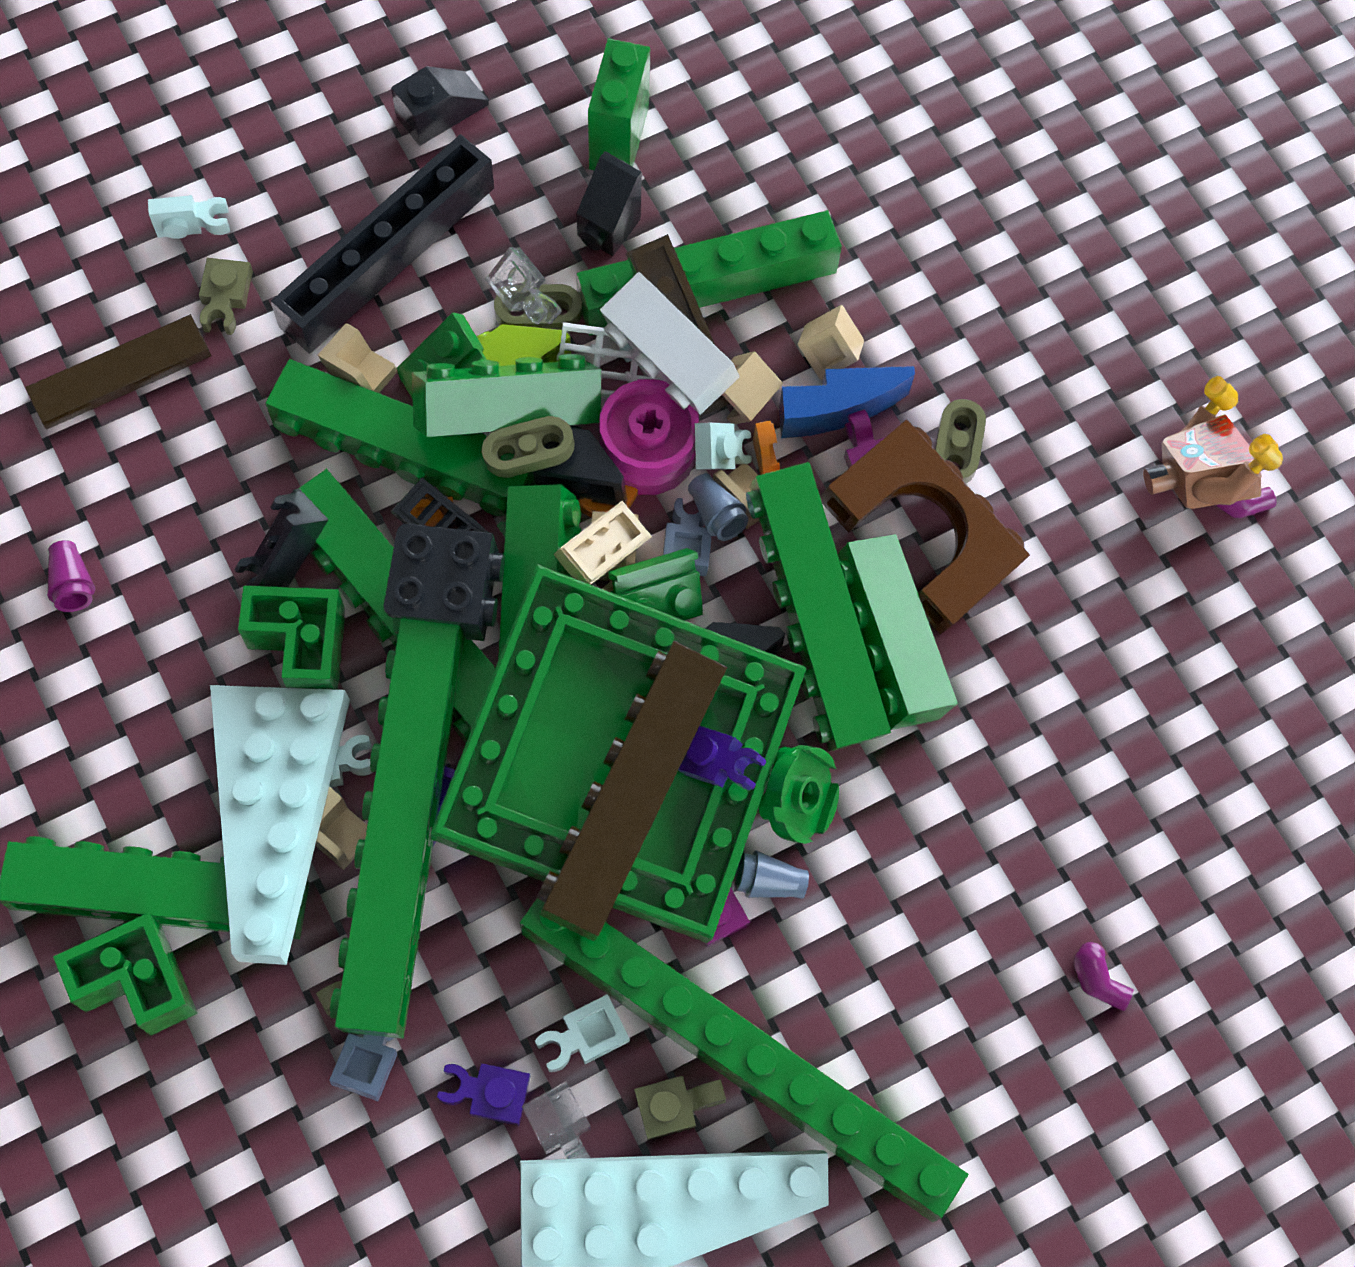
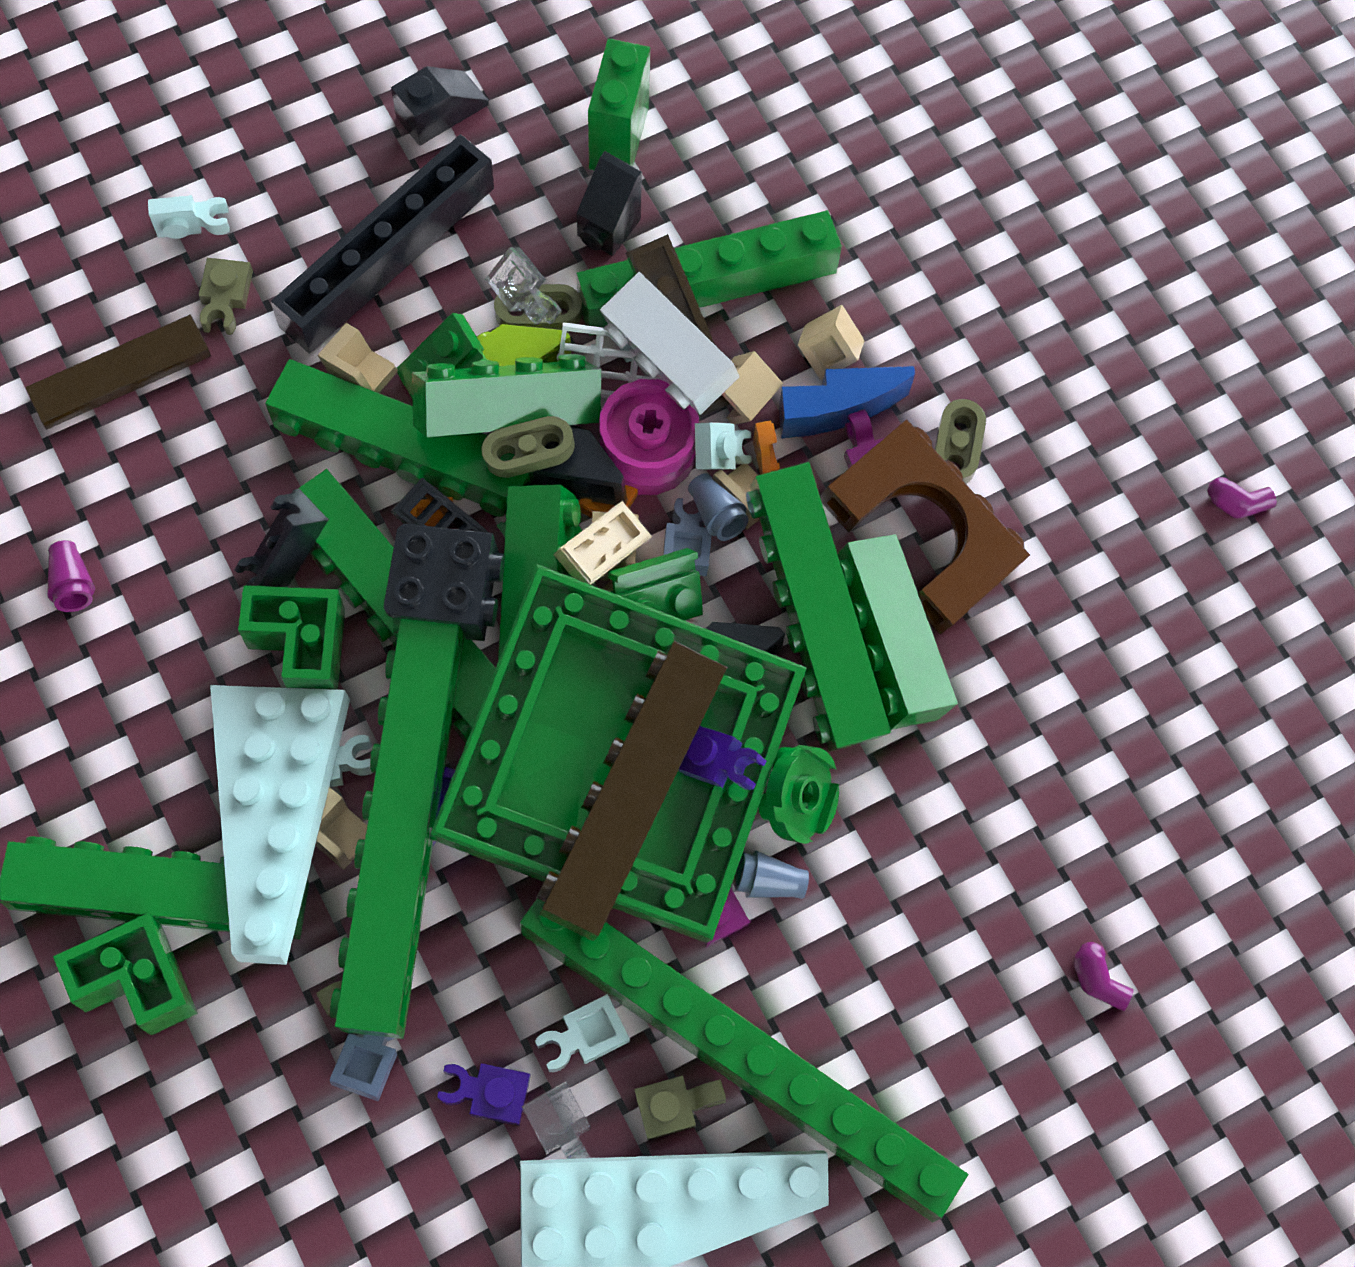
(1210, 458): torso -> none

